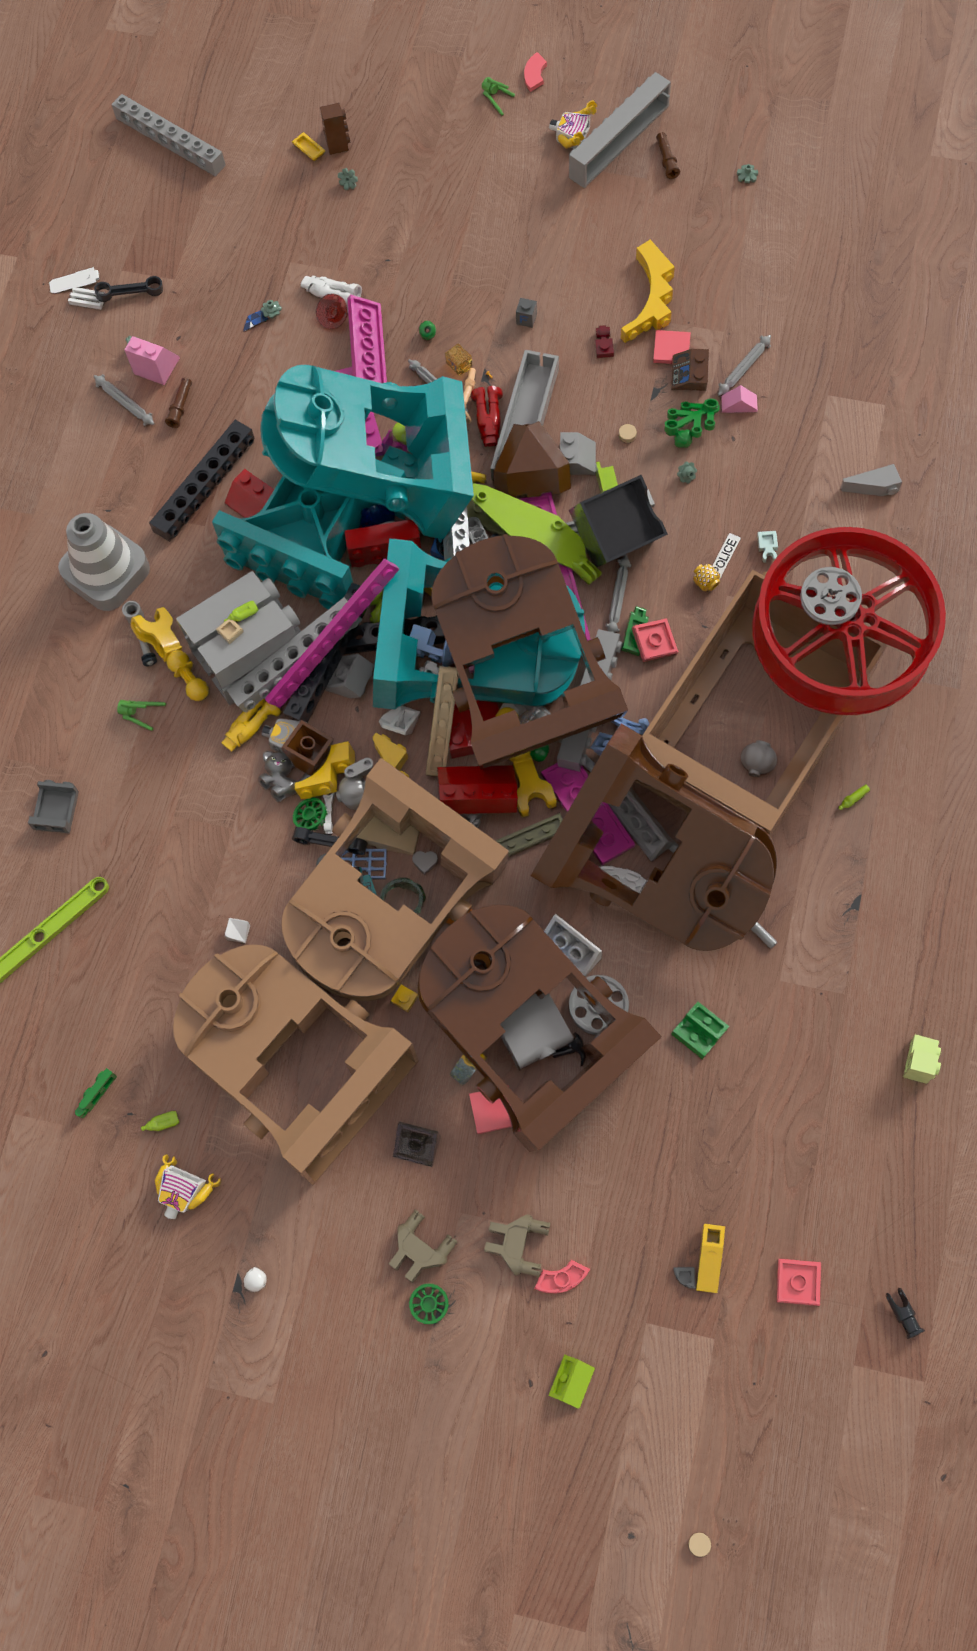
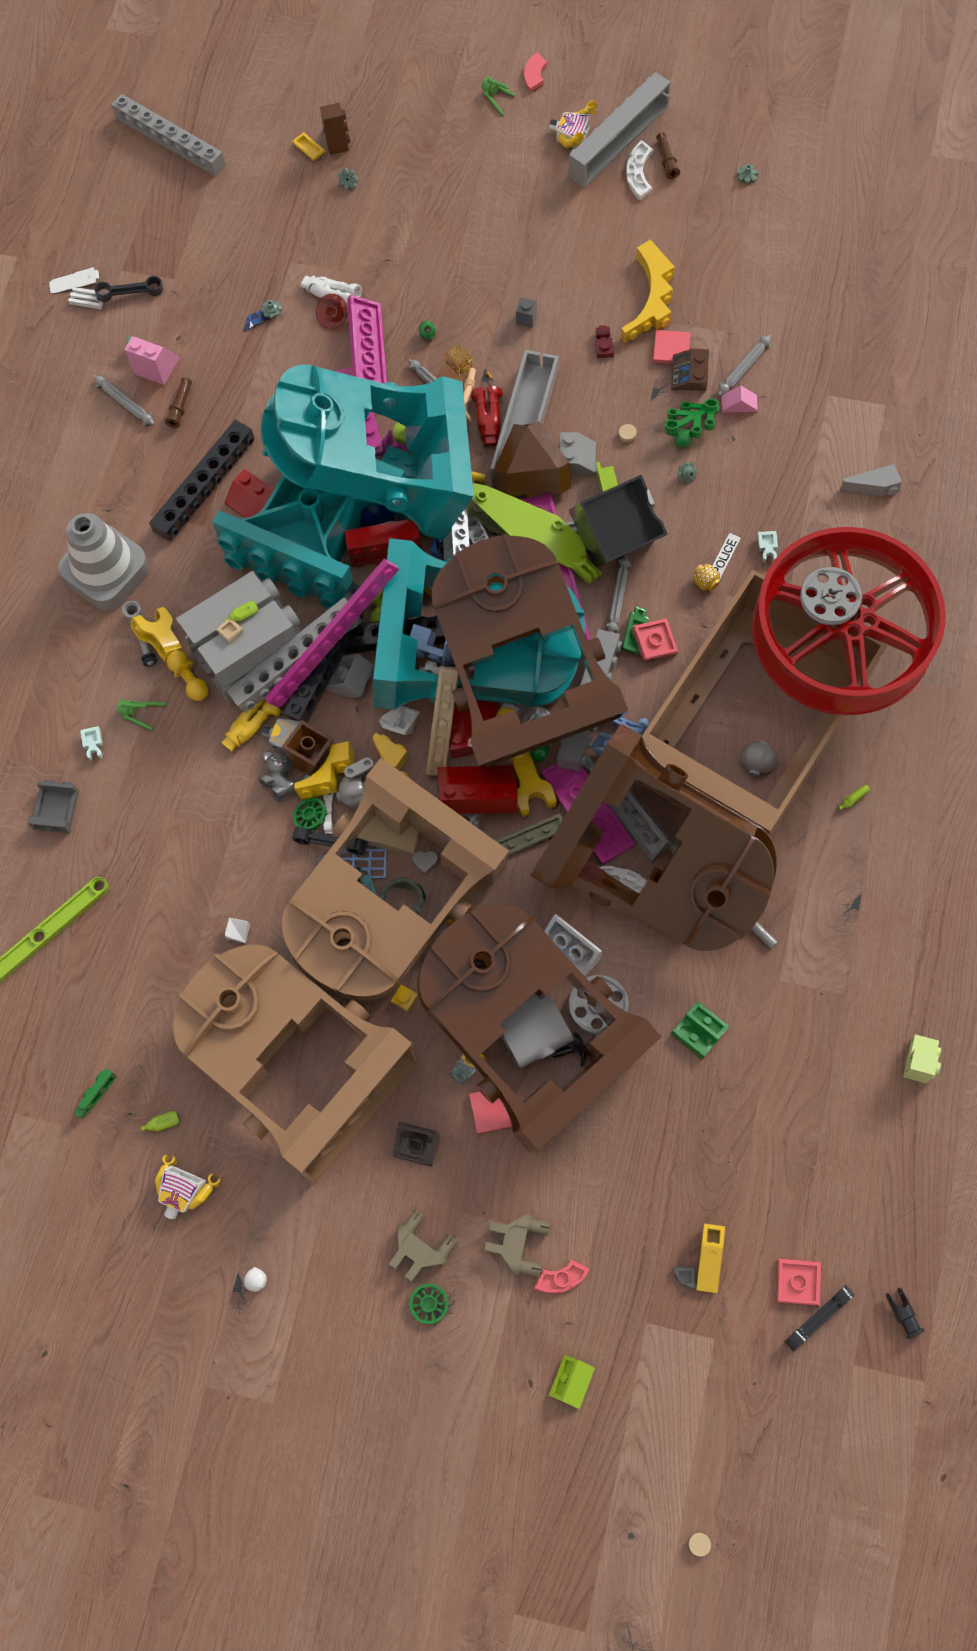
(92, 740): none -> light aqua plate
(634, 170): none -> white tile
(819, 1318): none -> black piece

